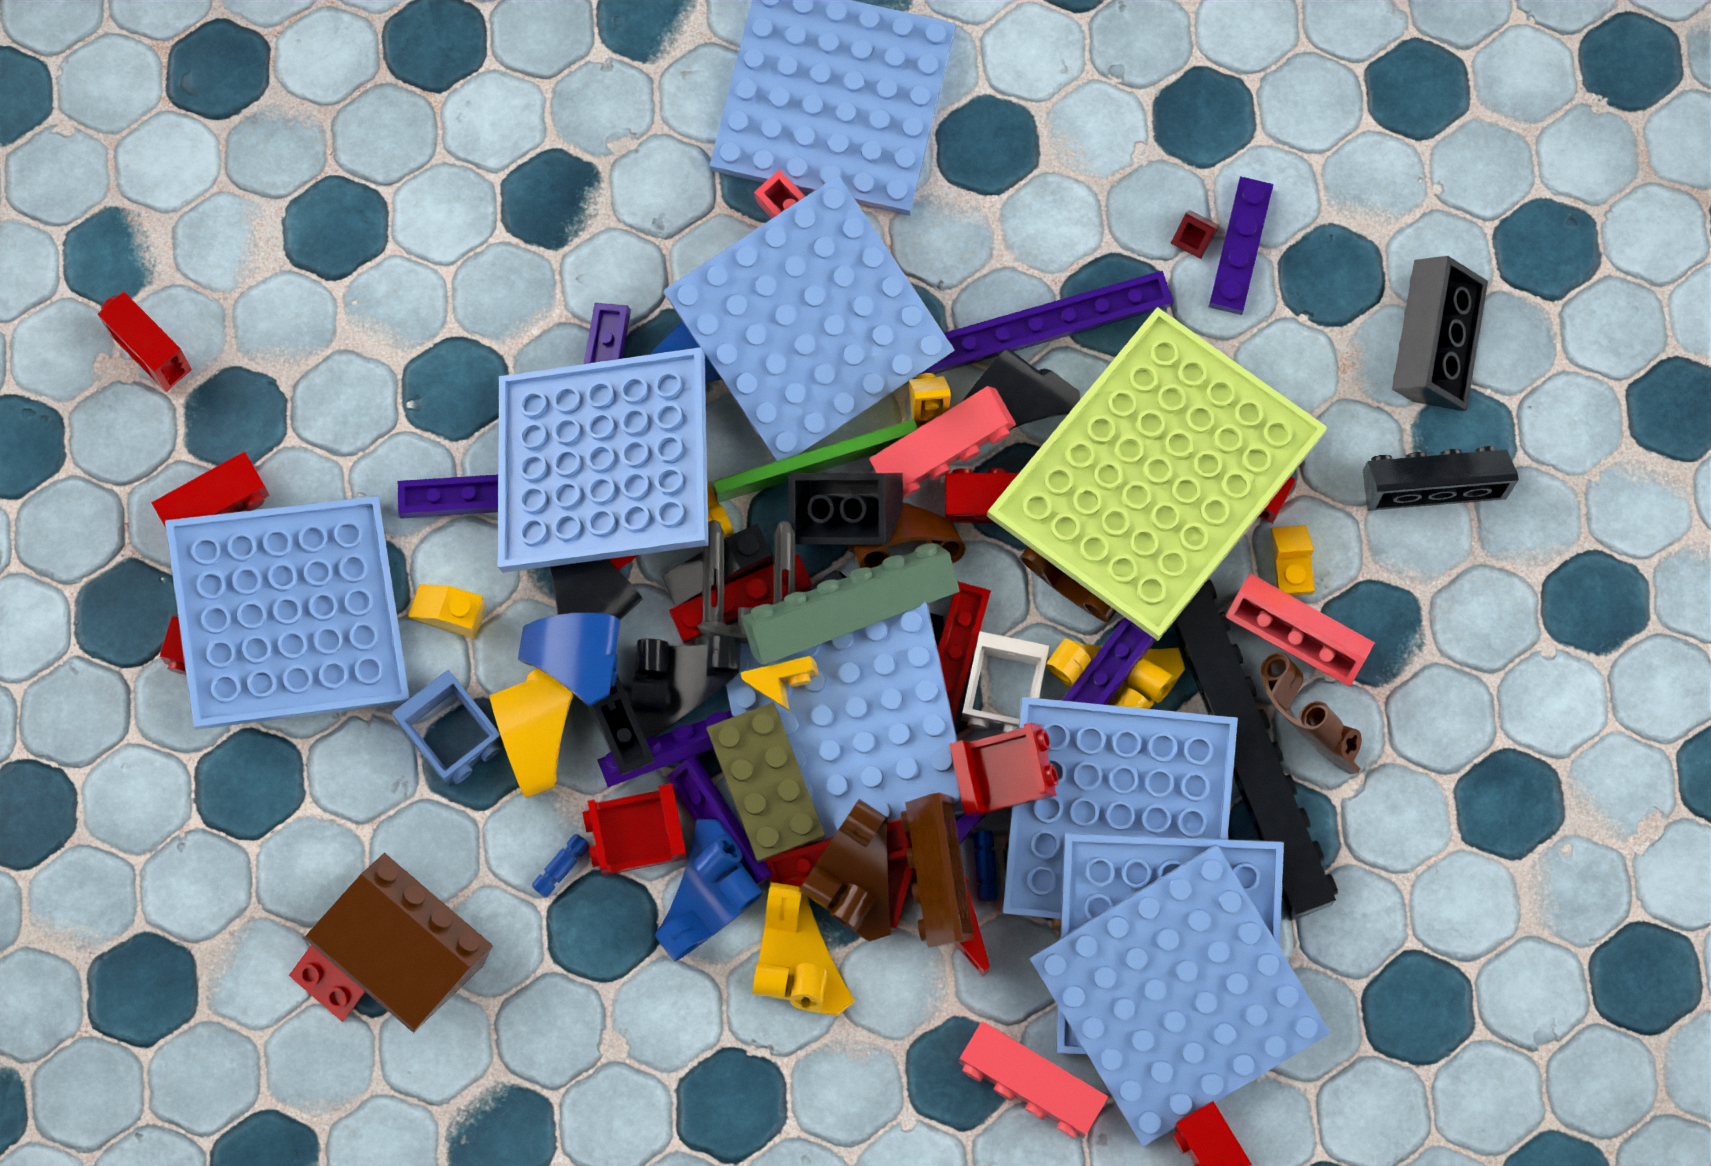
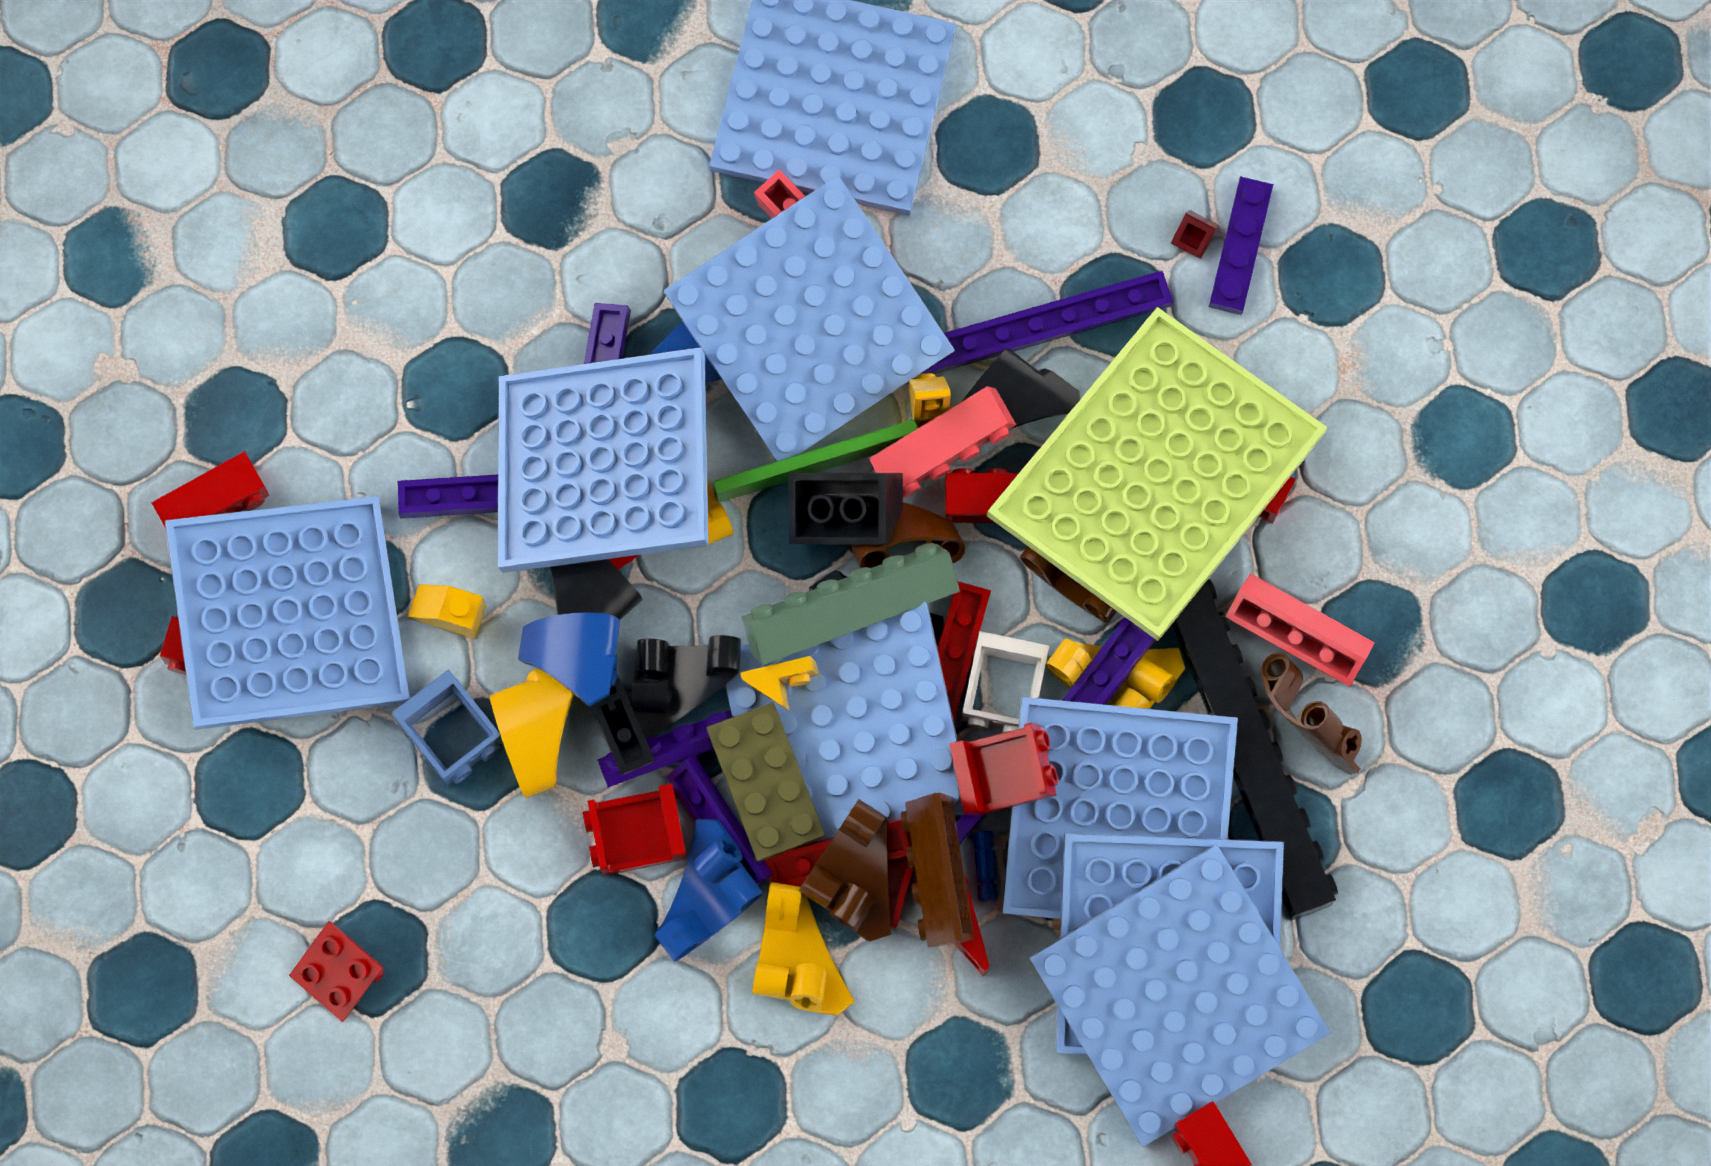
(144, 341): red window -> none
(399, 942): reddish brown slope -> none
(560, 865): blue axle -> none
(713, 558): dark grey piece -> none
(743, 555): black slope -> none
(743, 593): red plate -> none
(1032, 1079): coral brick -> none
(1292, 559): yellow slope -> none
(1438, 479): black slope -> none
(1440, 333): black slope -> none

